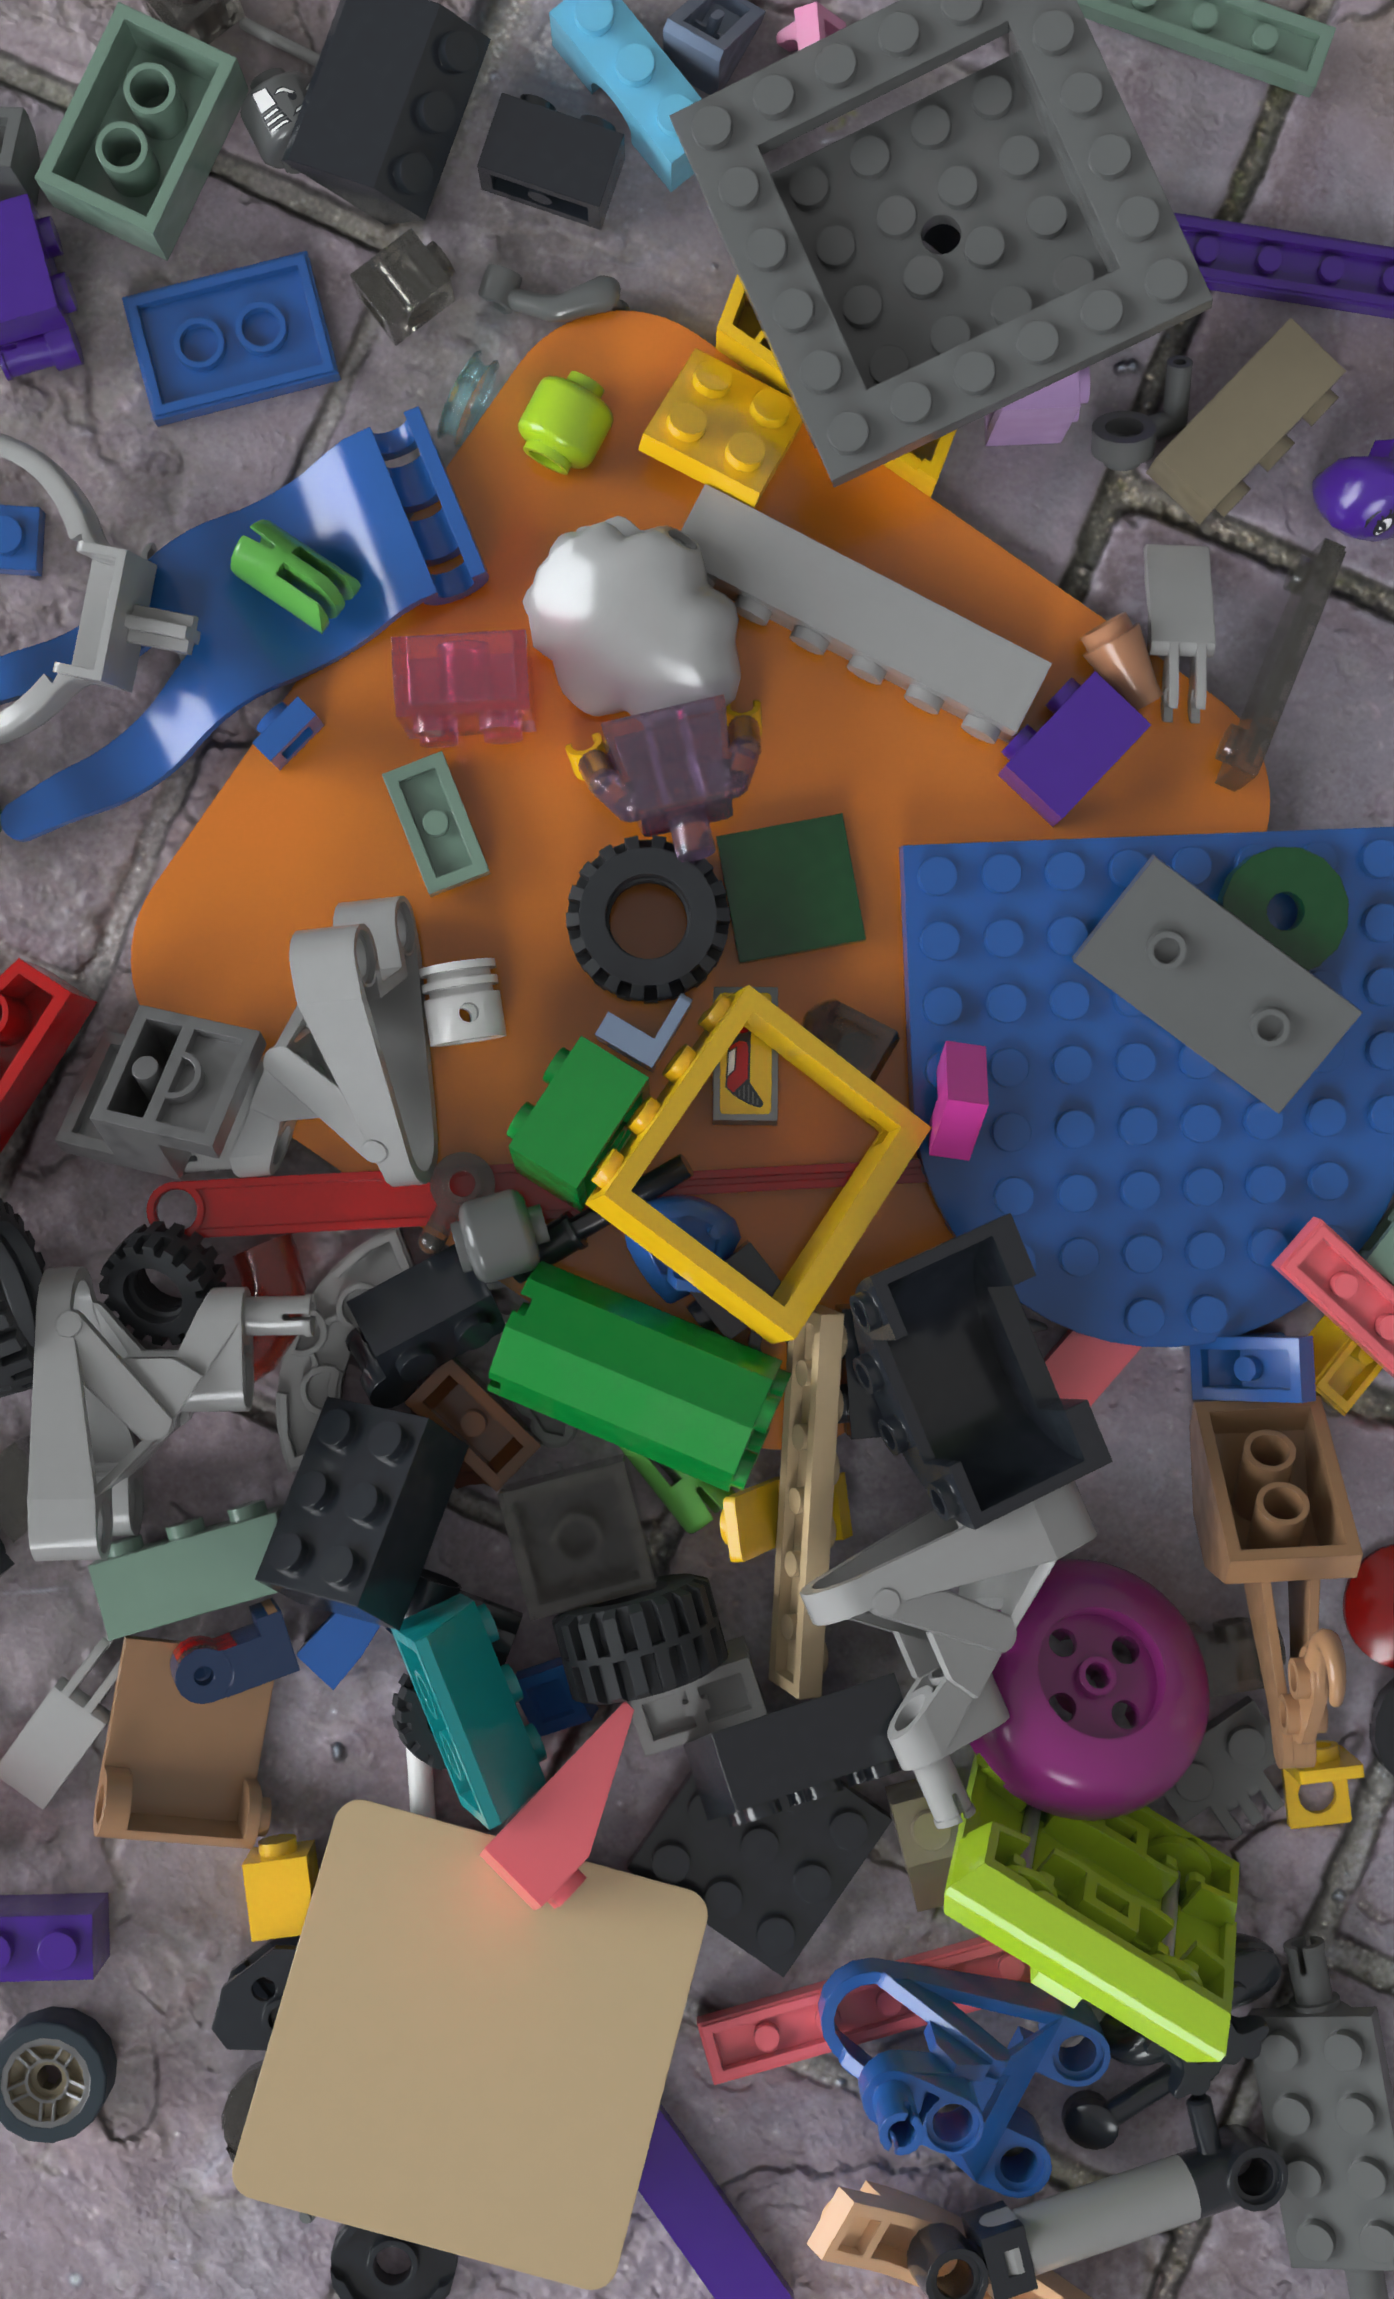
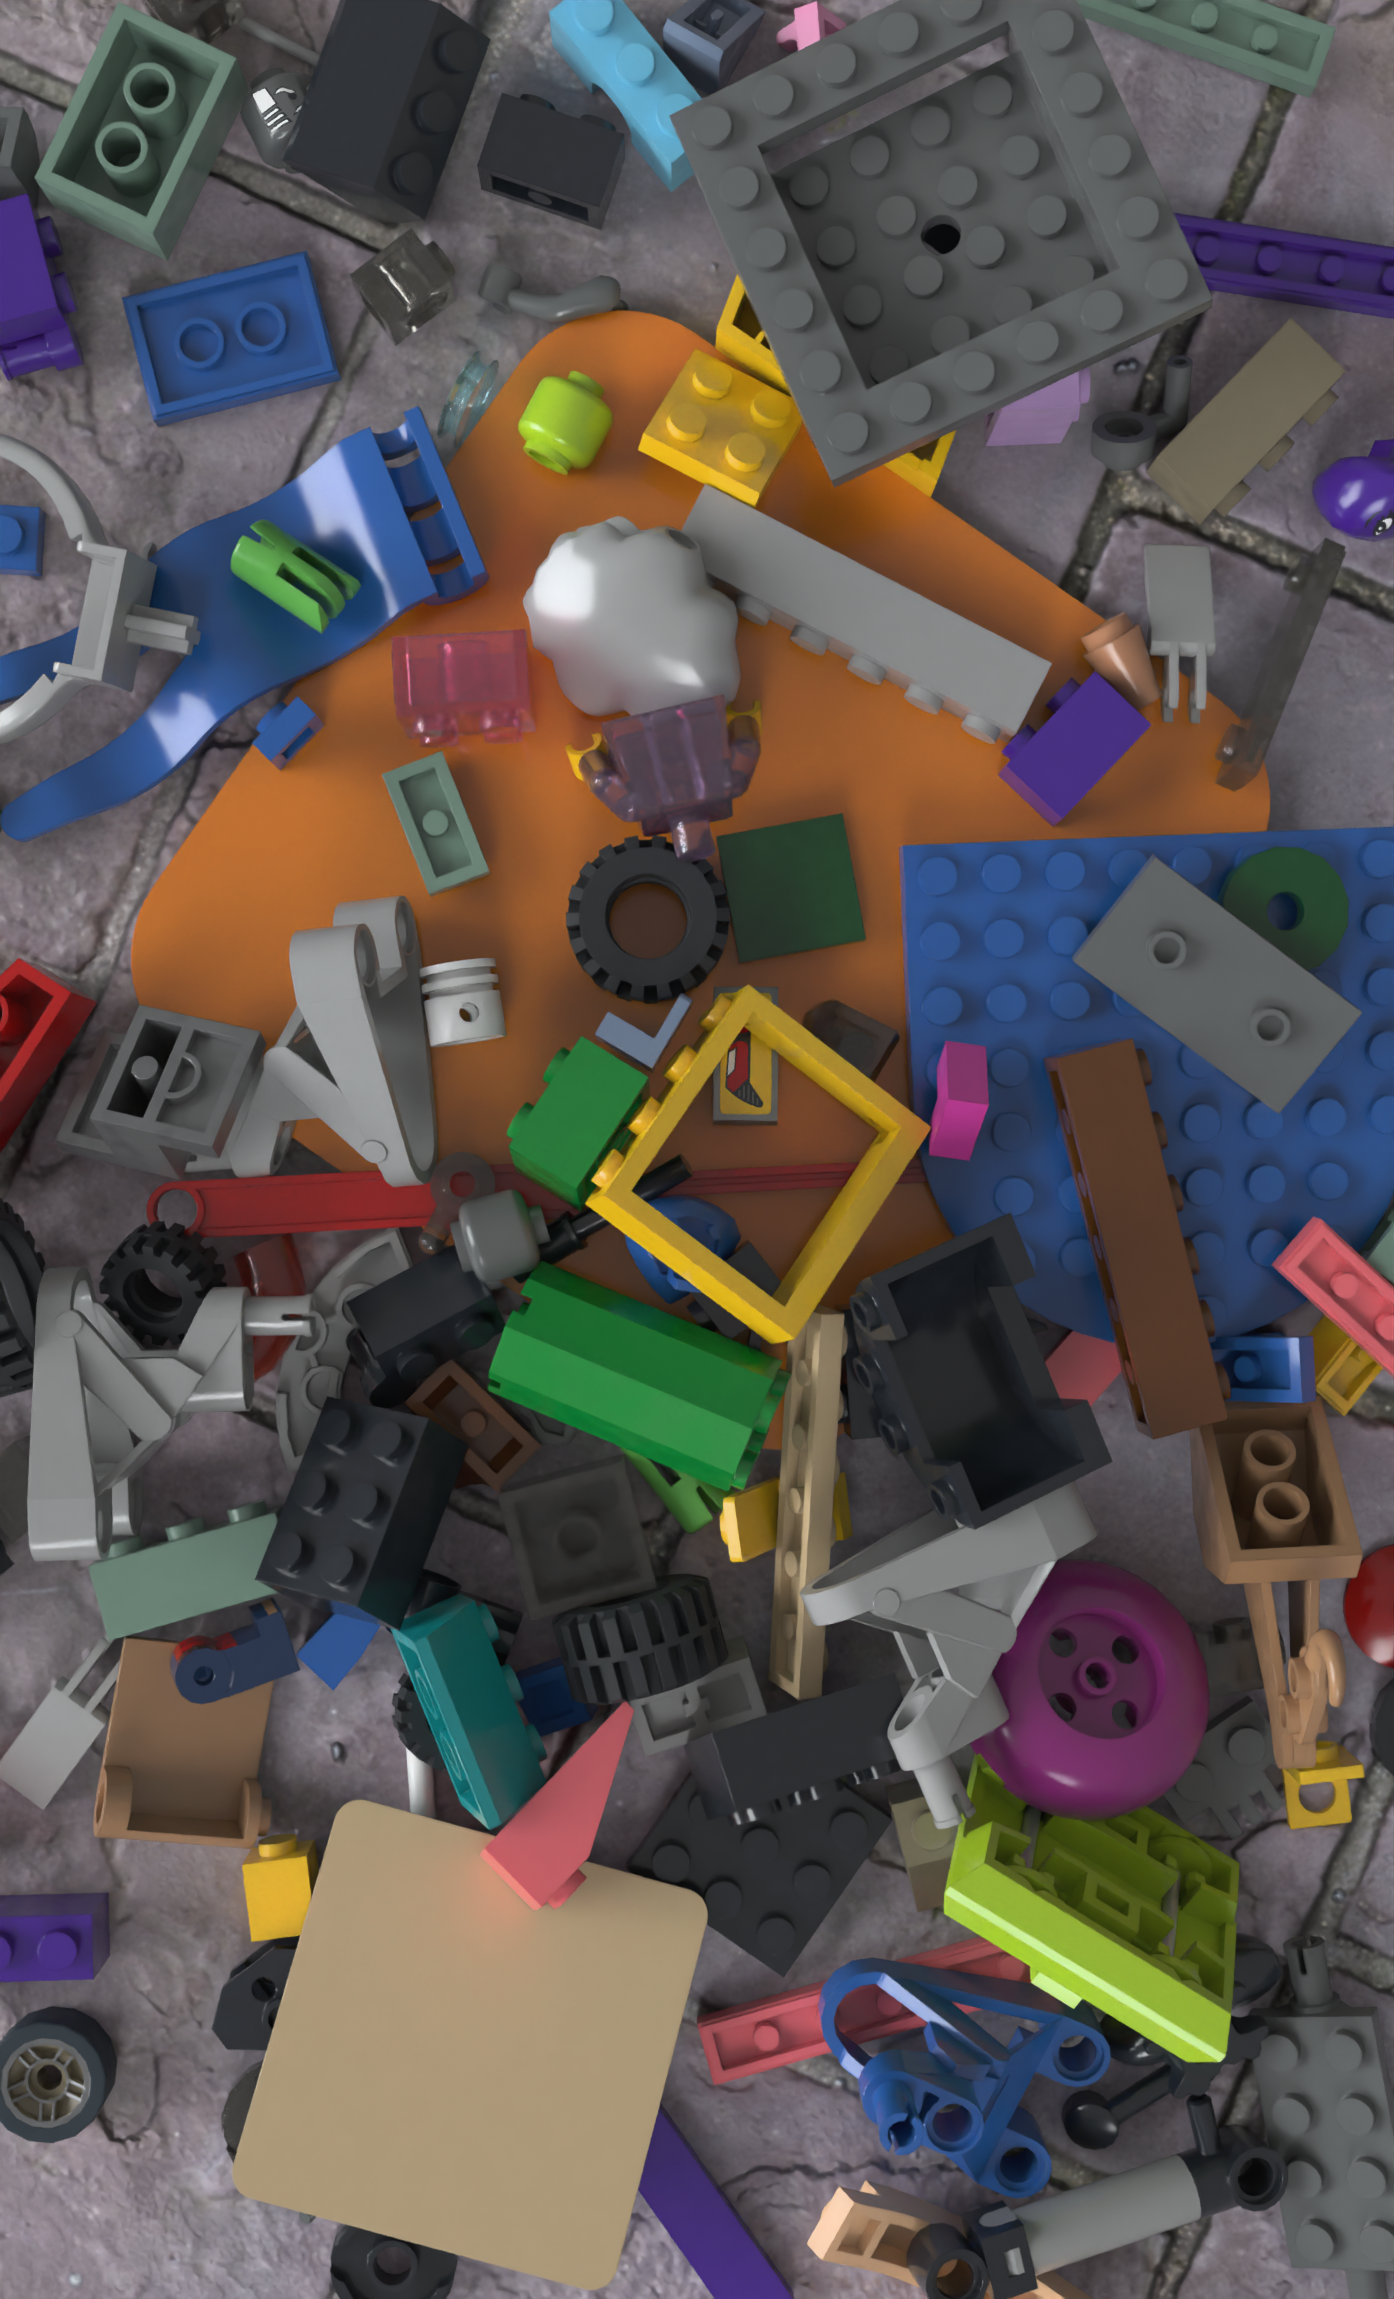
(1137, 1237): none -> reddish brown brick

